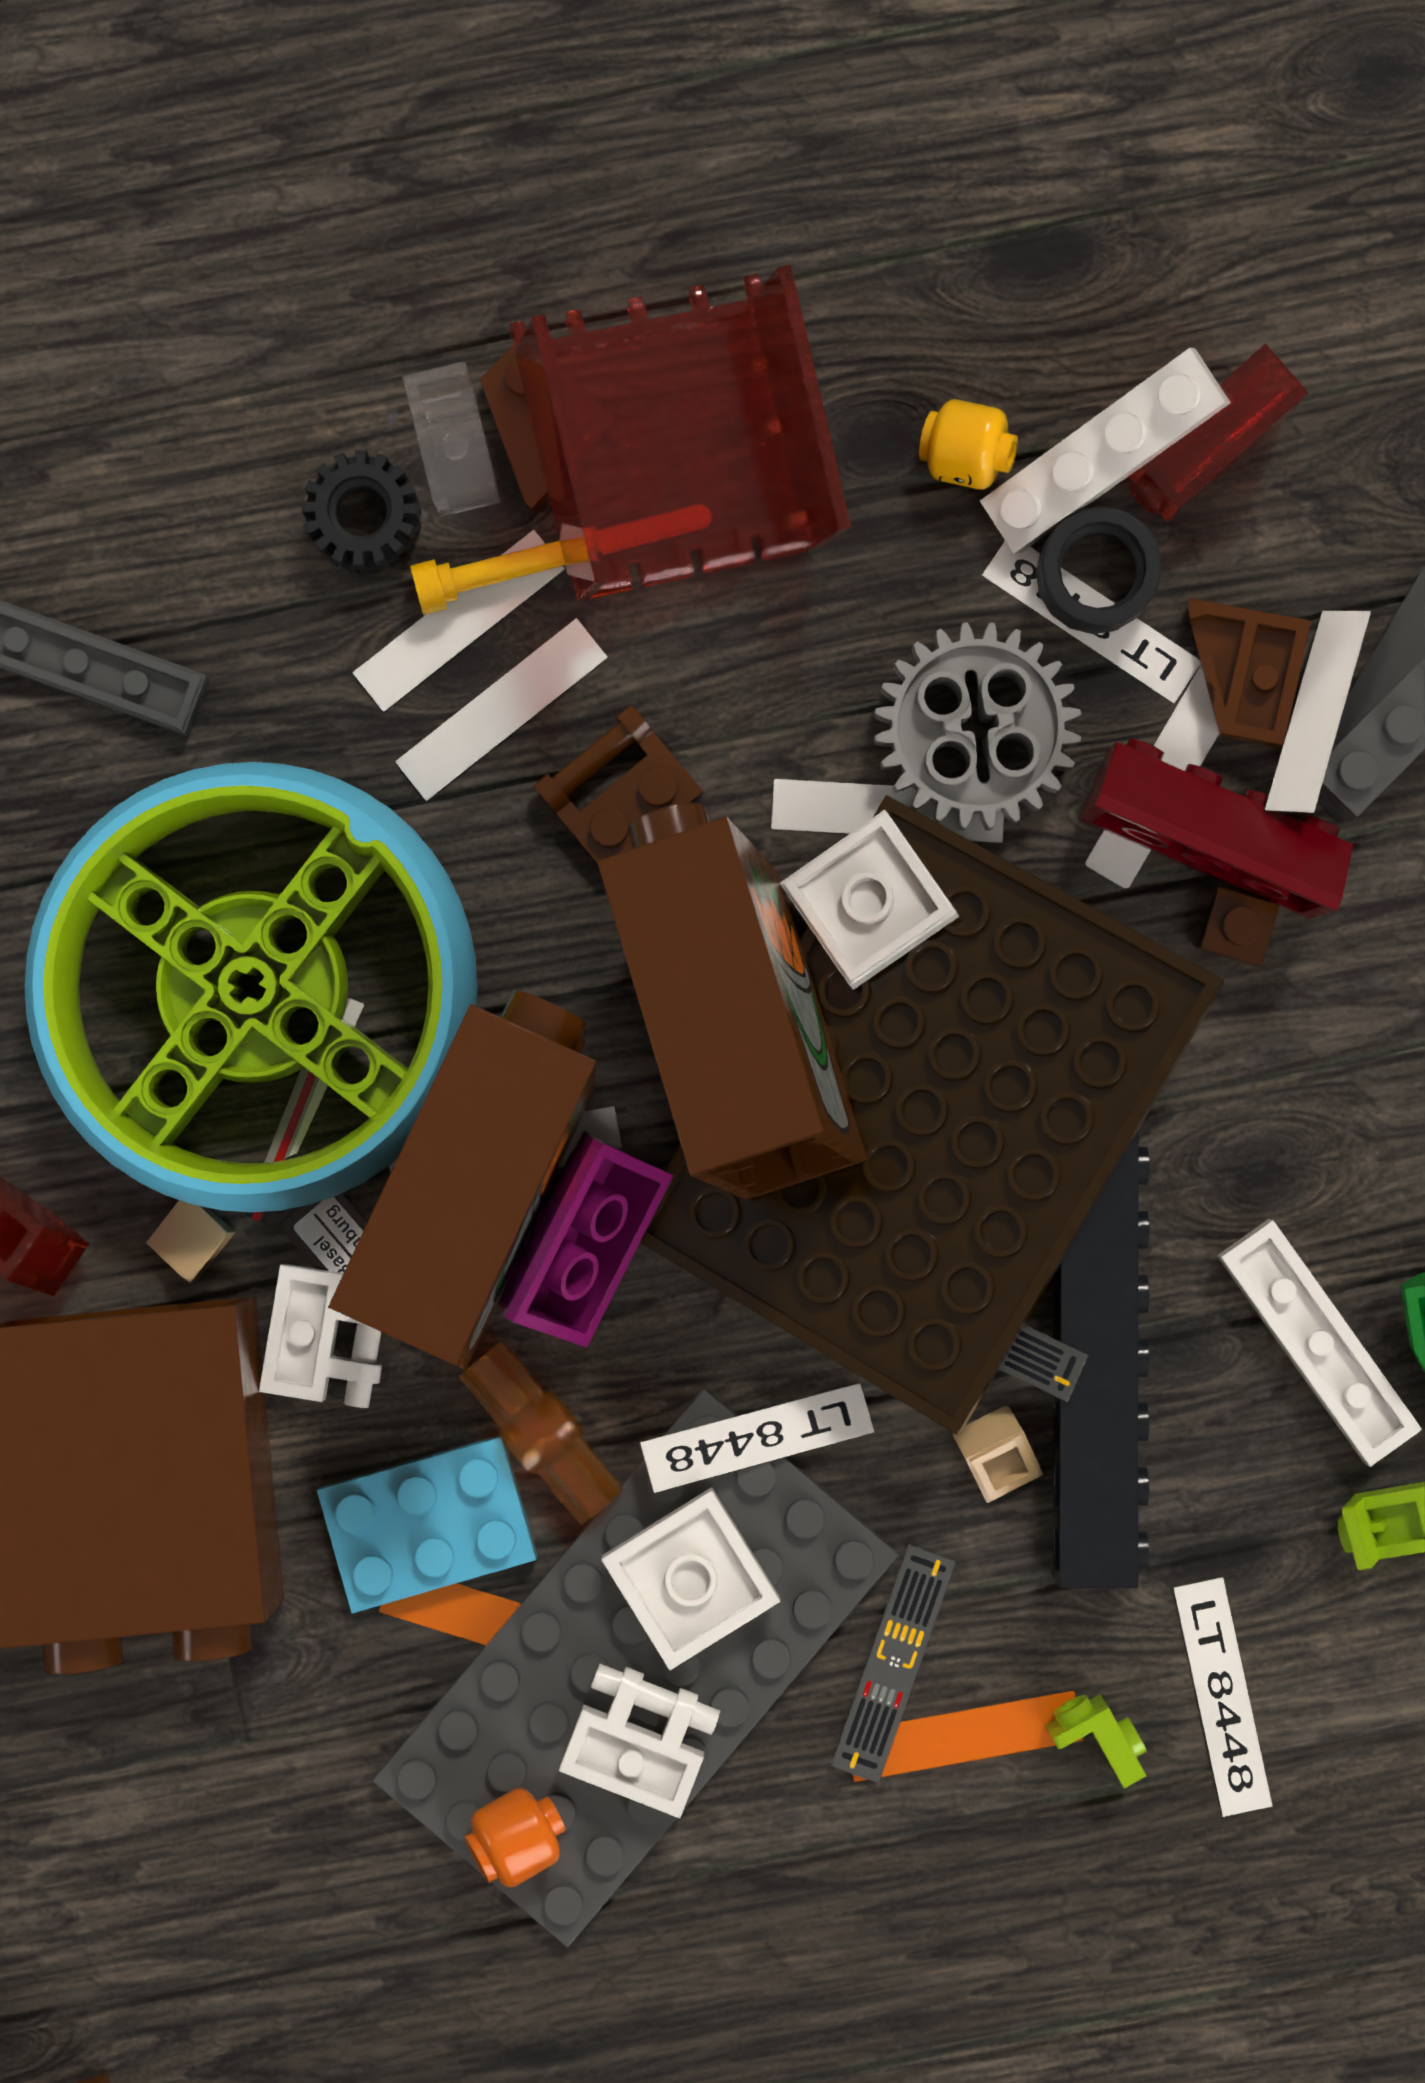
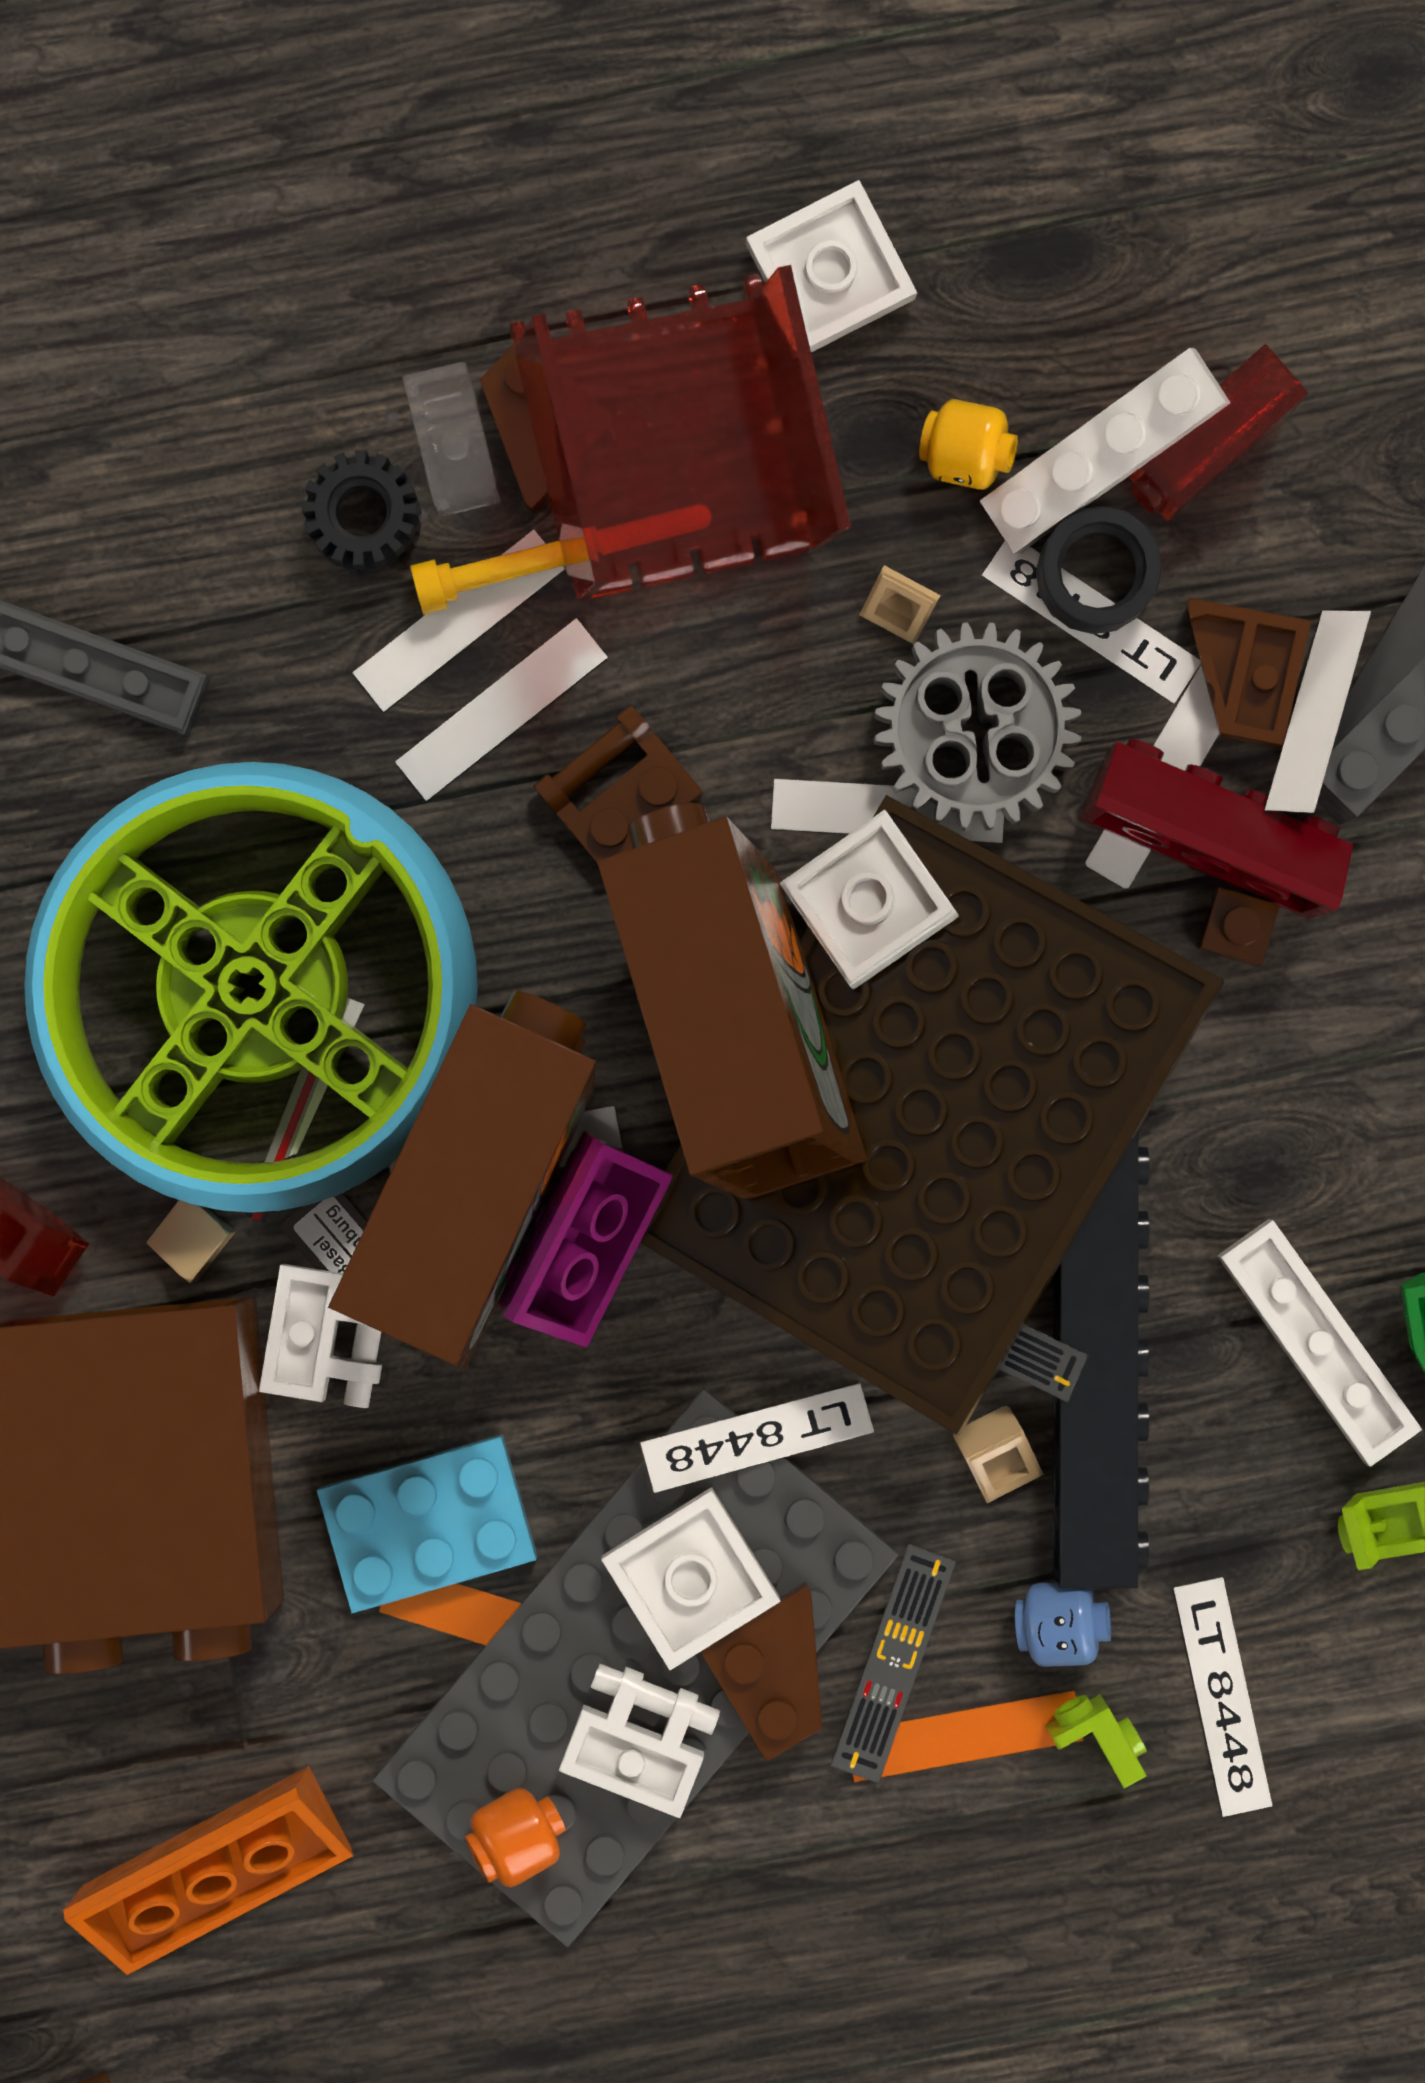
(210, 1873): none -> orange slope
(541, 1432): clear orange piece -> none
(773, 1673): none -> reddish brown wing
(839, 263): none -> white plate
(899, 605): none -> tan slope
(1061, 1625): none -> medium blue head

